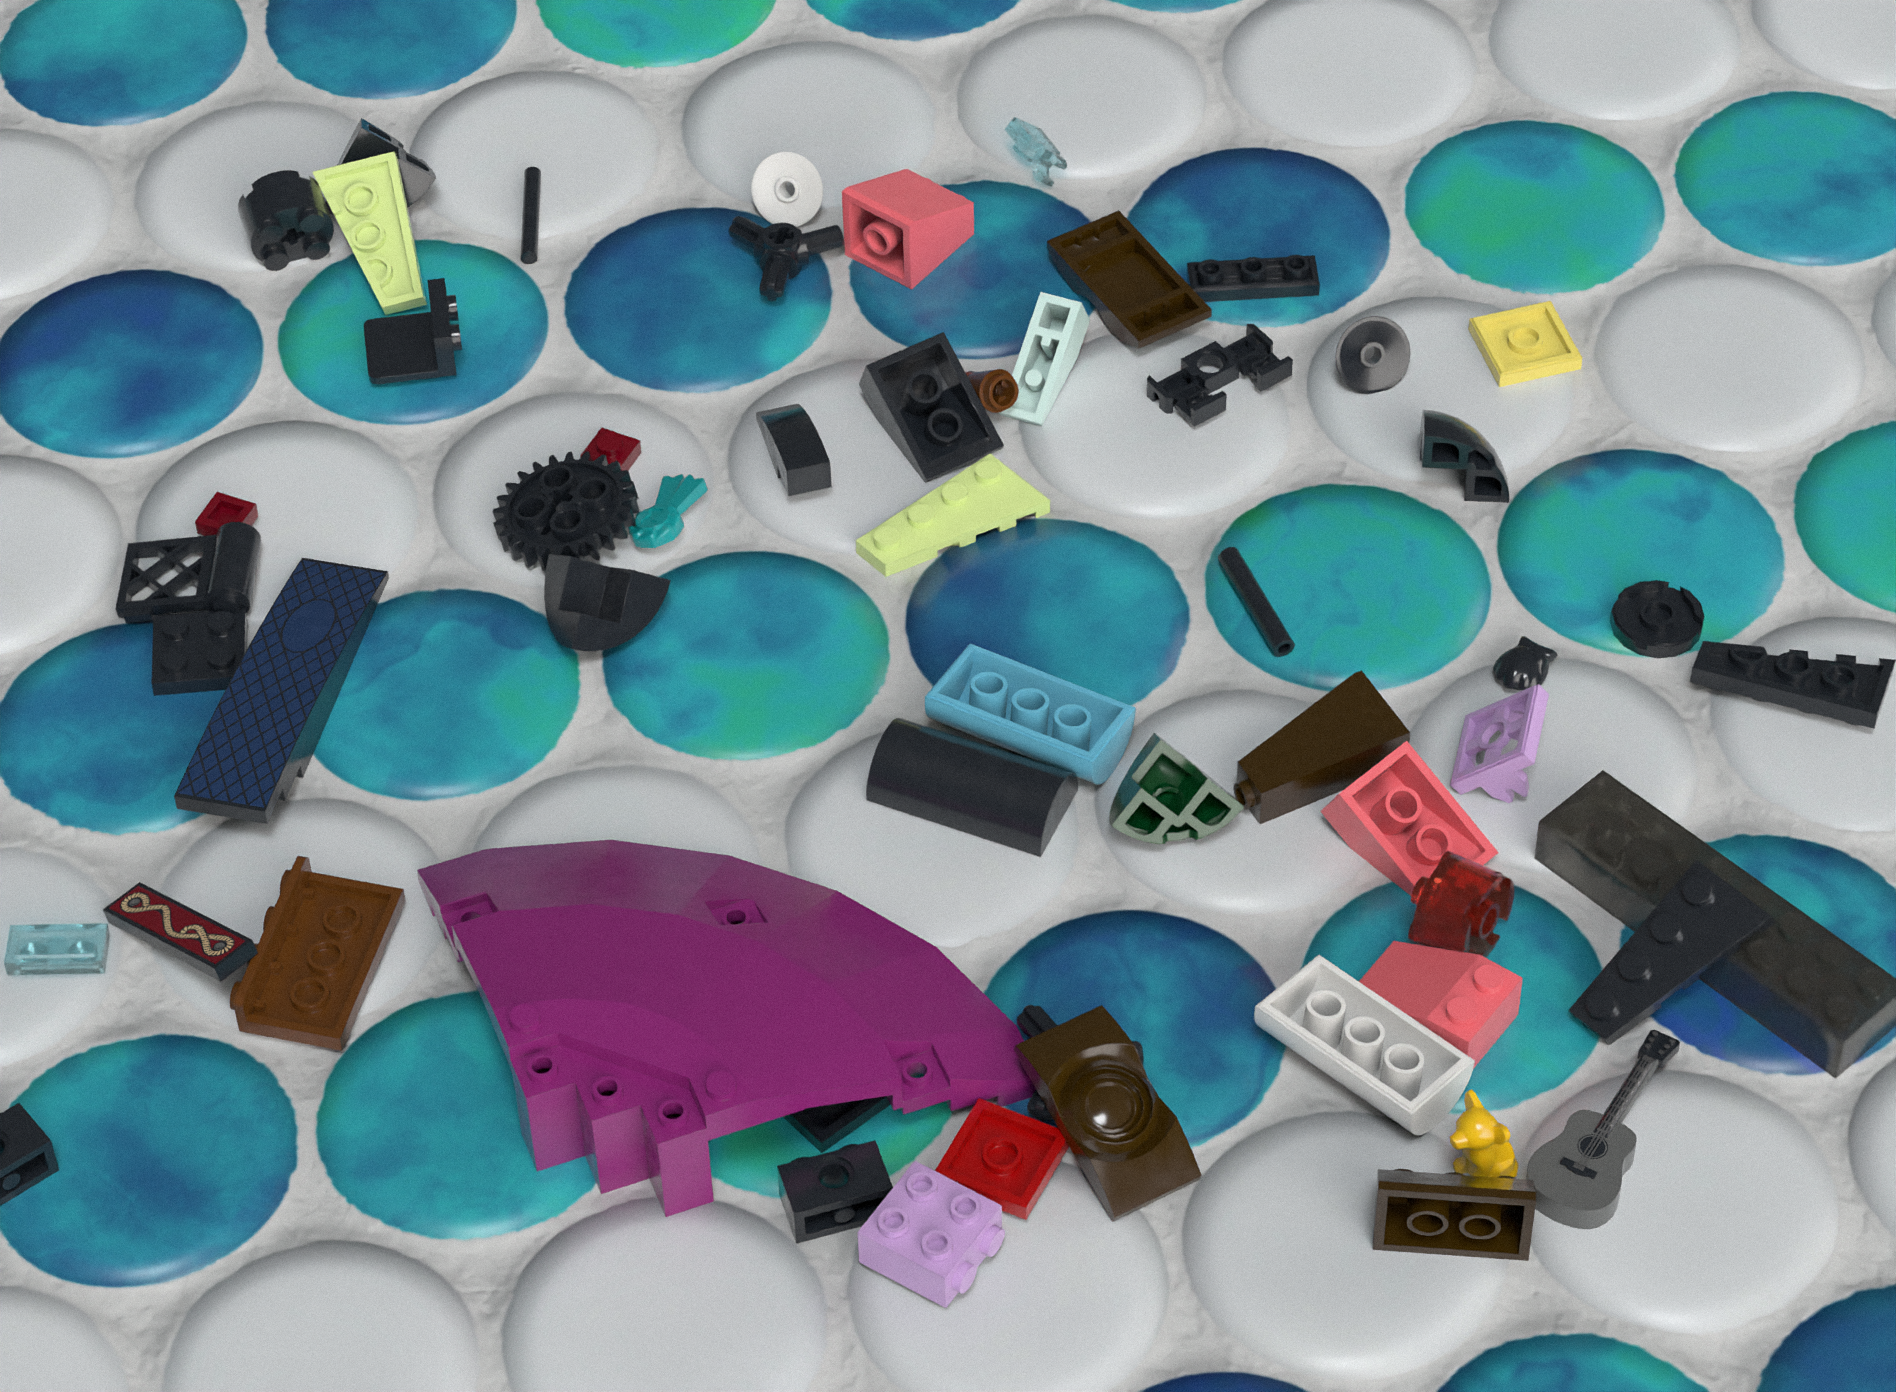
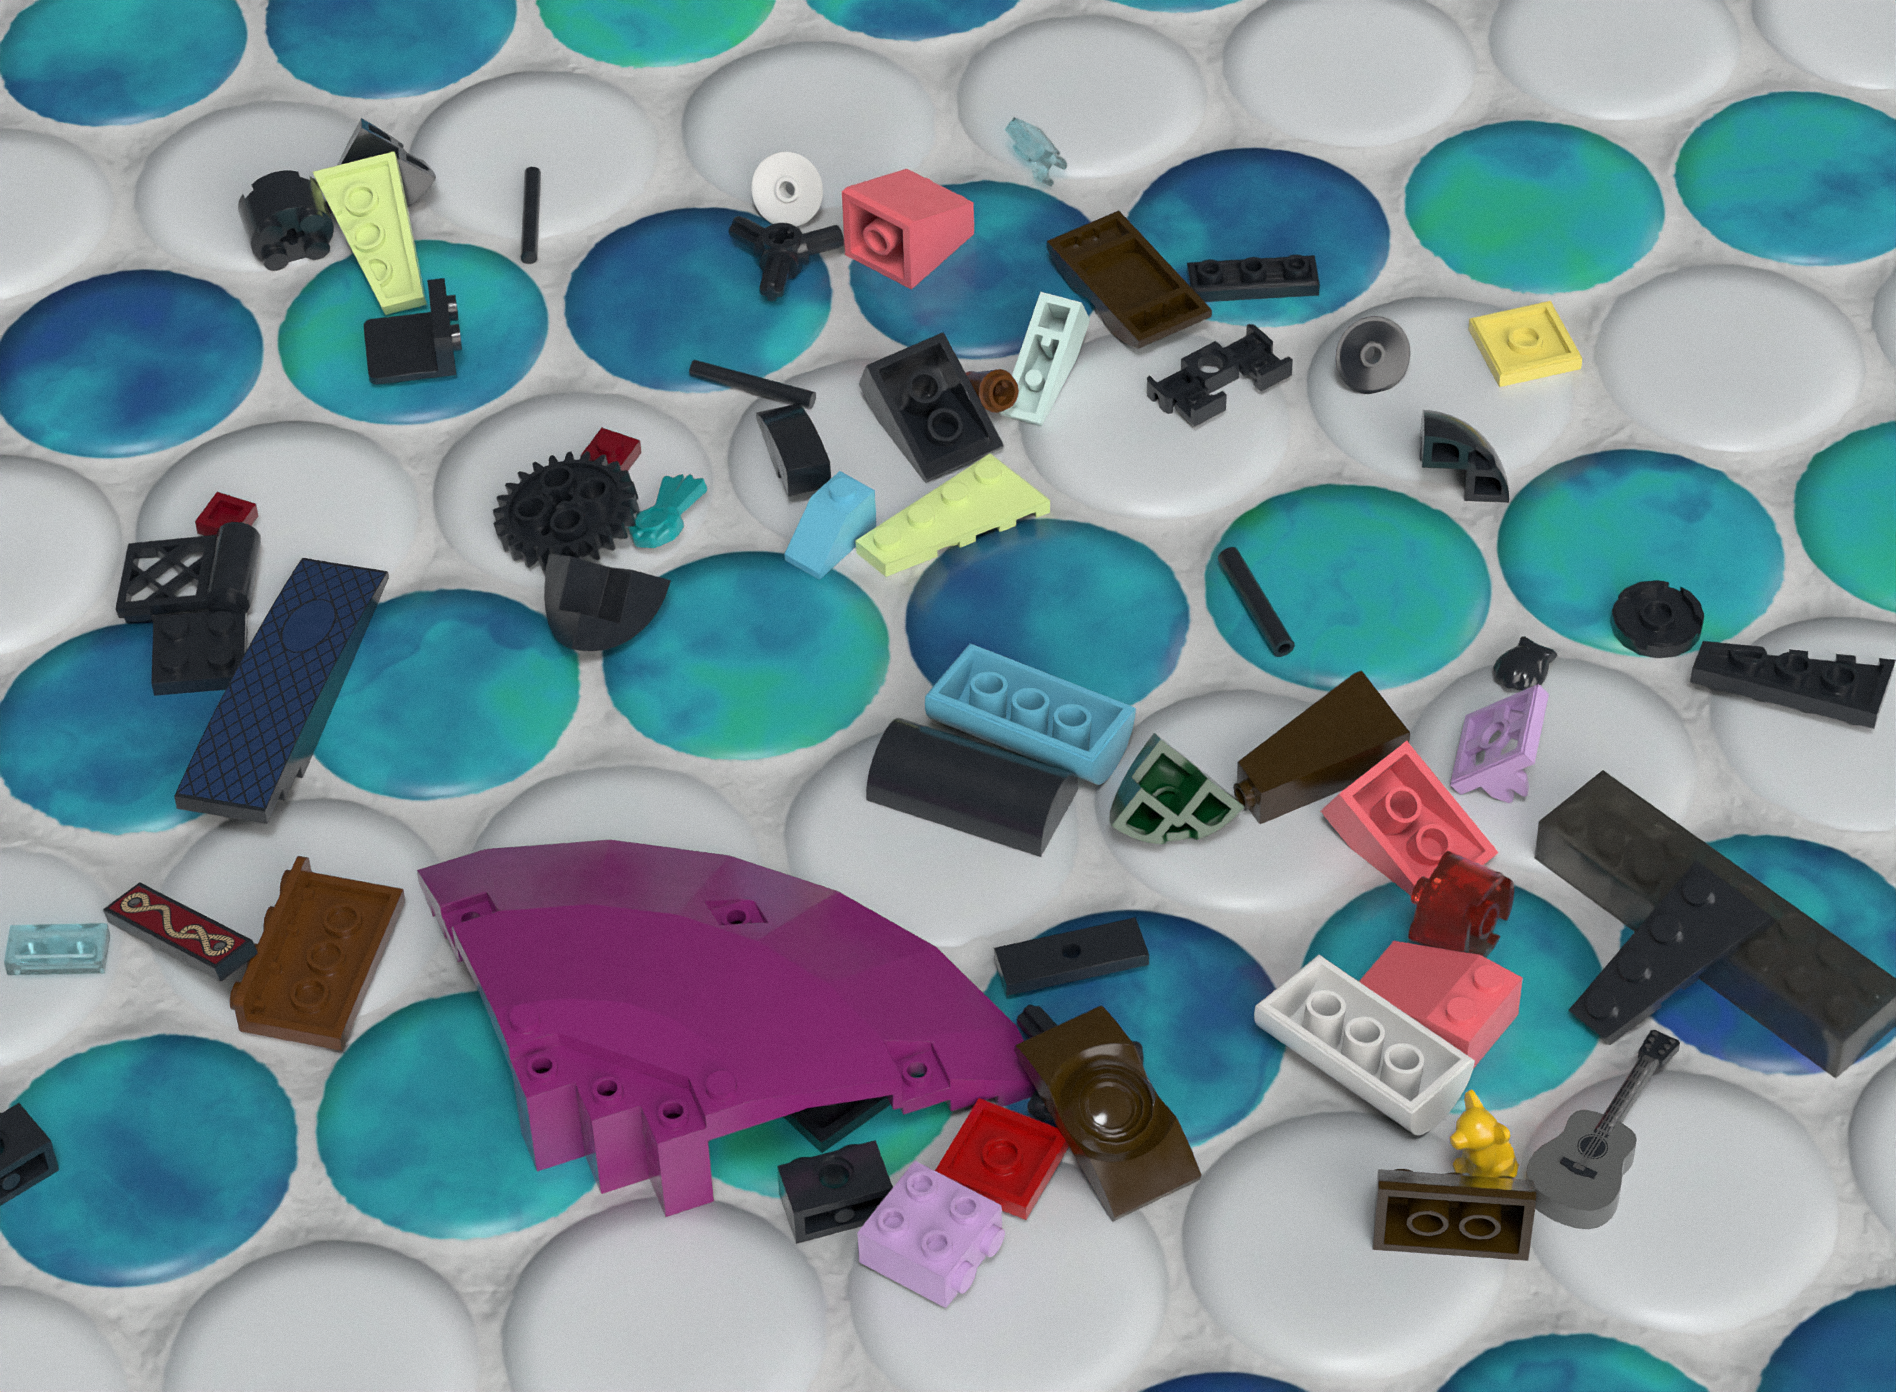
(752, 384): none -> black bar
(831, 524): none -> medium azure slope
(1071, 956): none -> black tile

